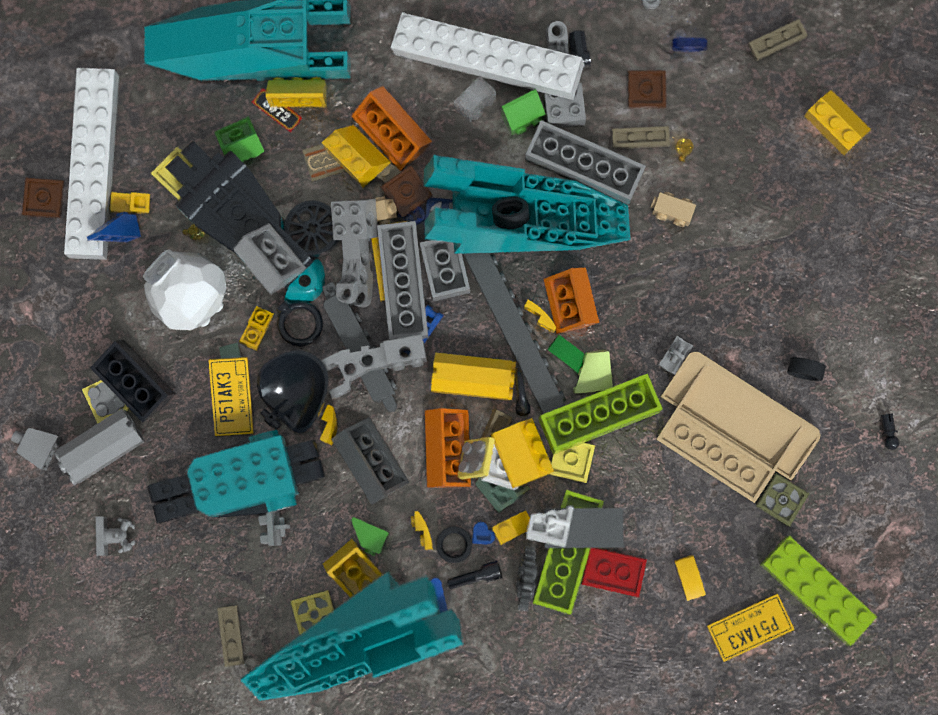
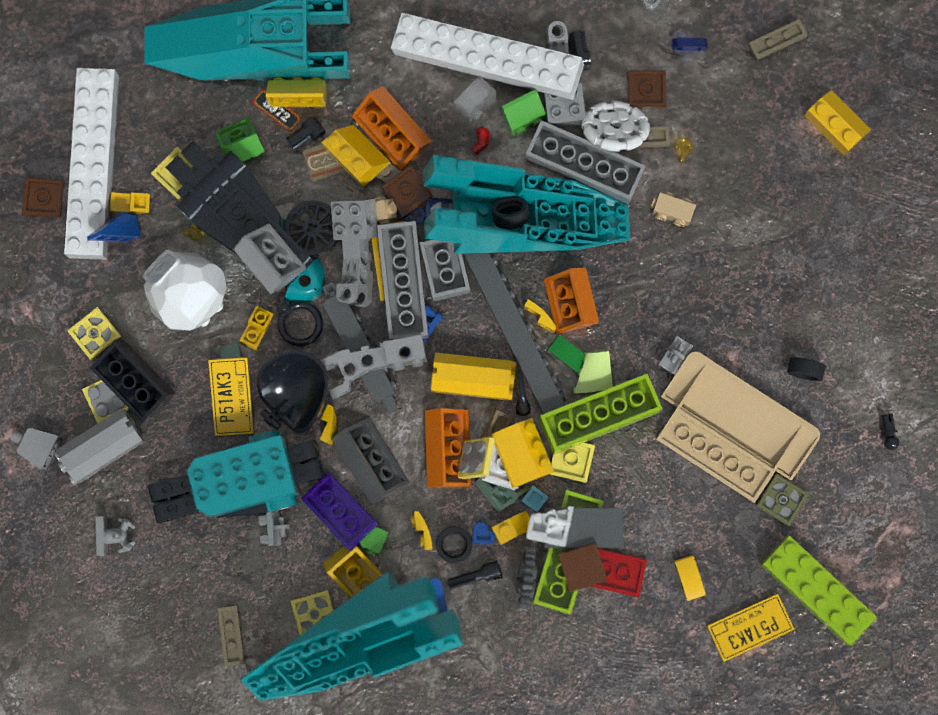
(94, 333): none -> light yellow piece
(309, 131): none -> black piece
(339, 511): none -> dark purple tile
(483, 140): none -> red arm
(534, 499): none -> medium azure plate
(582, 567): none -> reddish brown tile
(600, 123): none -> white plate

